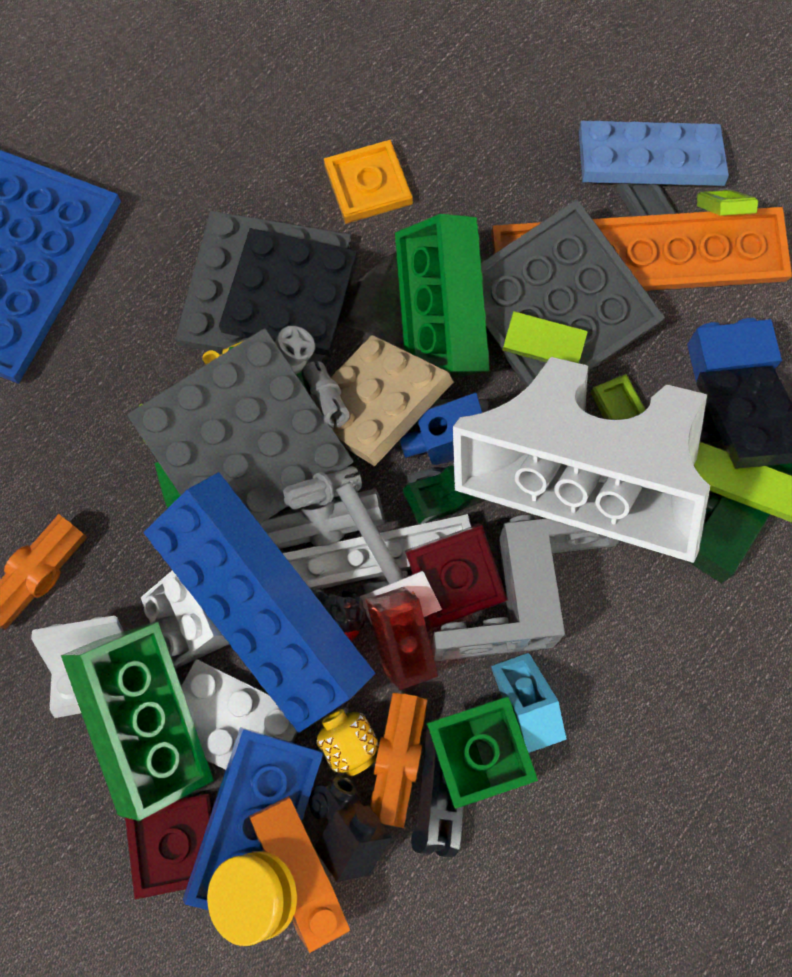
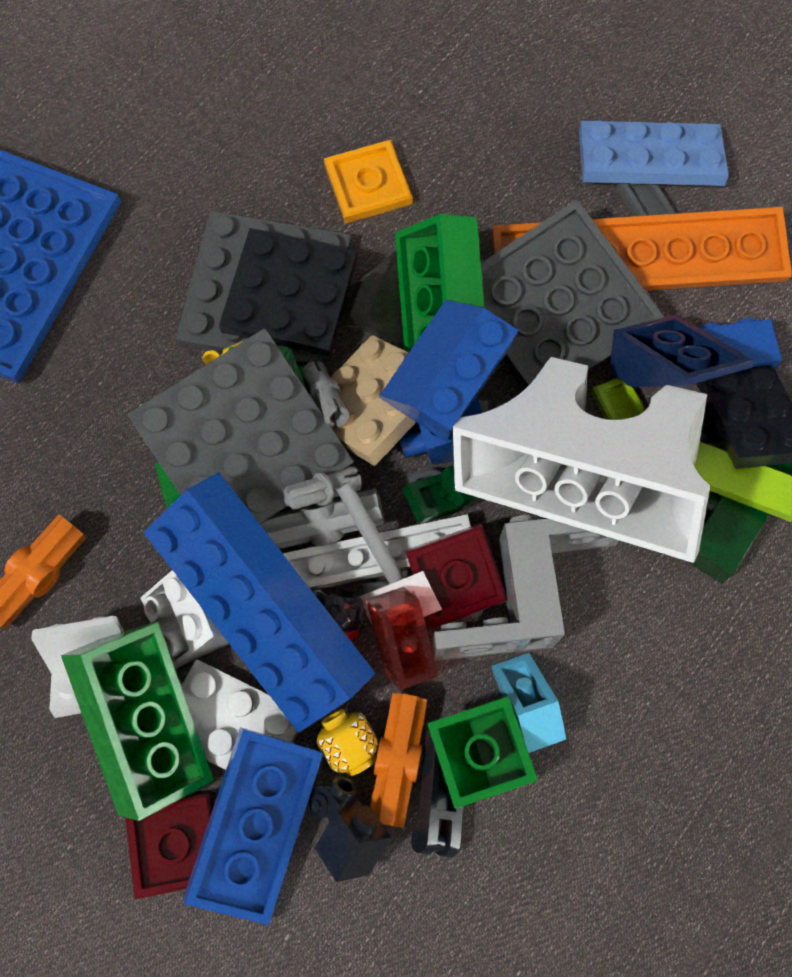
(251, 898): yellow head -> none
(298, 343): light grey wheel -> none
(317, 911): orange slope -> none
(449, 366): none -> blue slope
(543, 339): lime tile -> none
(671, 354): none -> dark blue slope
(727, 202): lime tile -> none

